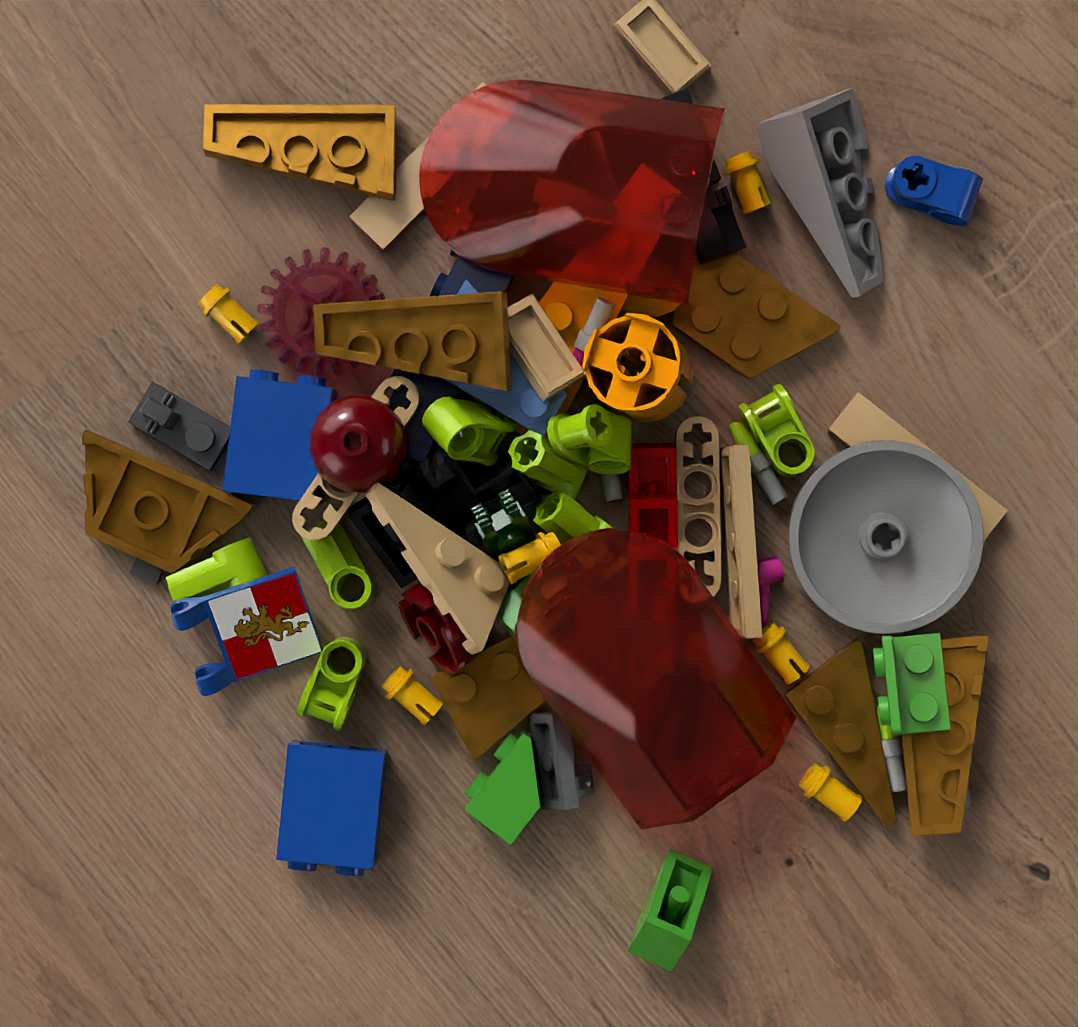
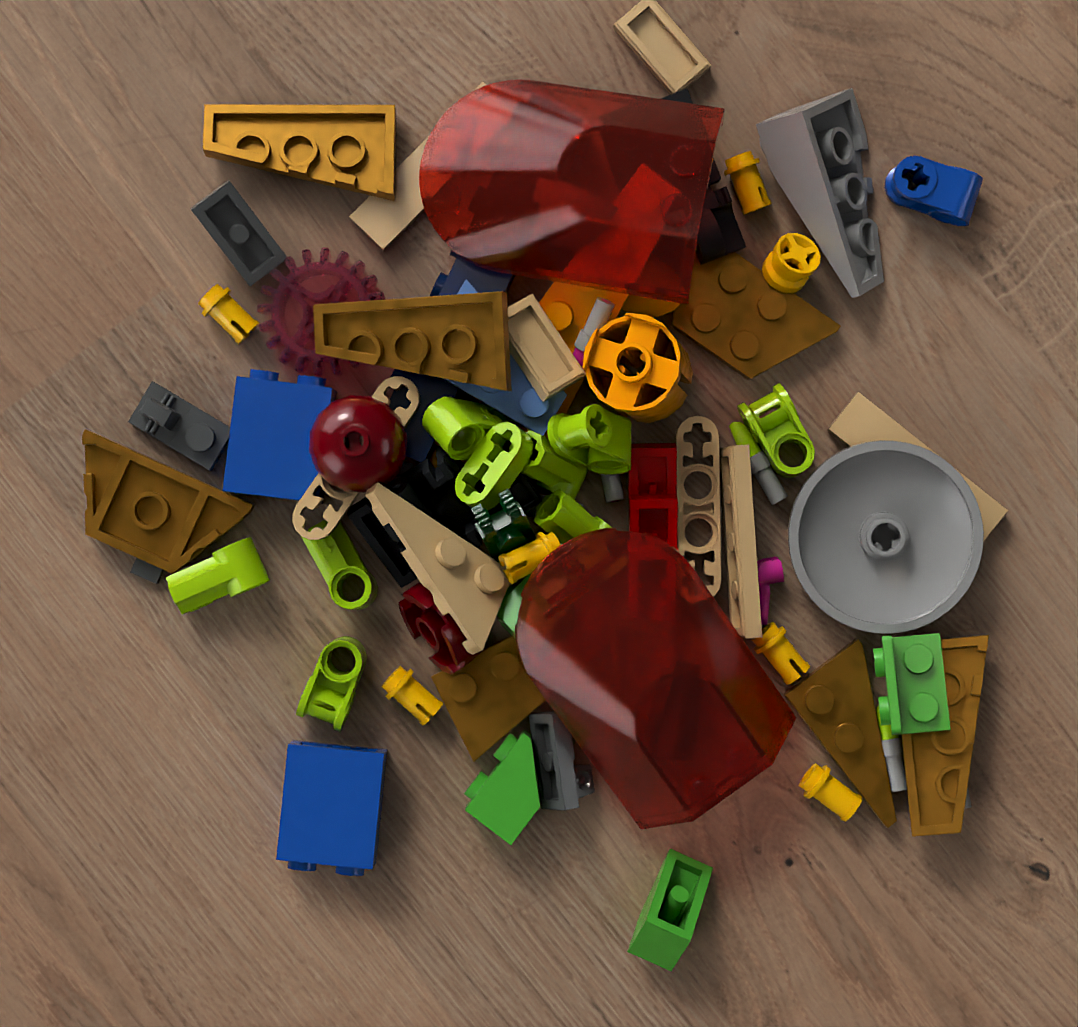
(239, 233): none -> dark grey hinge
(255, 625): flag -> none
(494, 465): none -> lime beam
(791, 263): none -> yellow wheel

